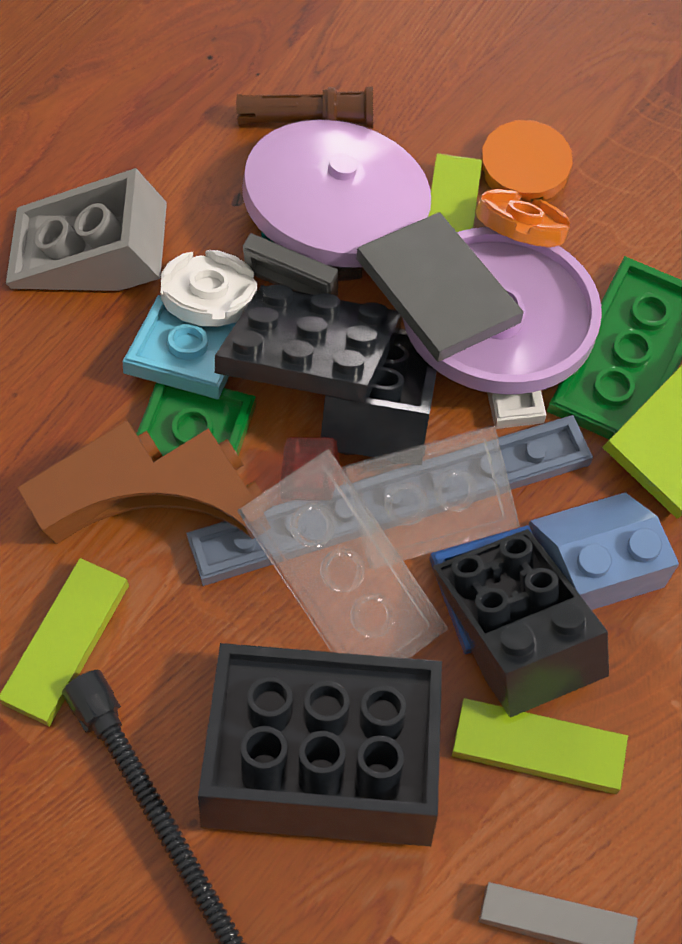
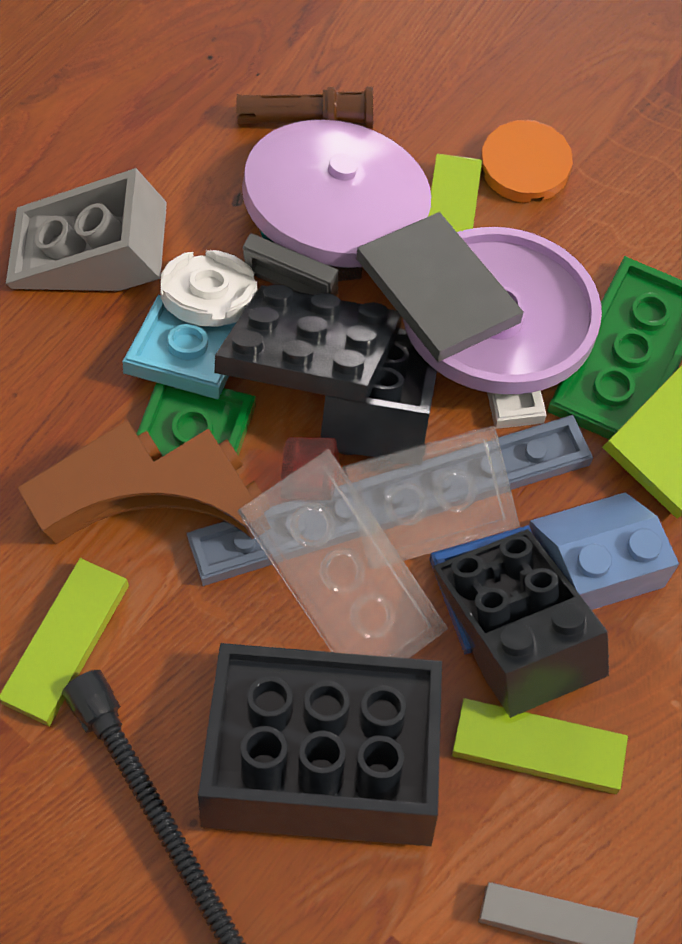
(525, 222): orange tile -> none

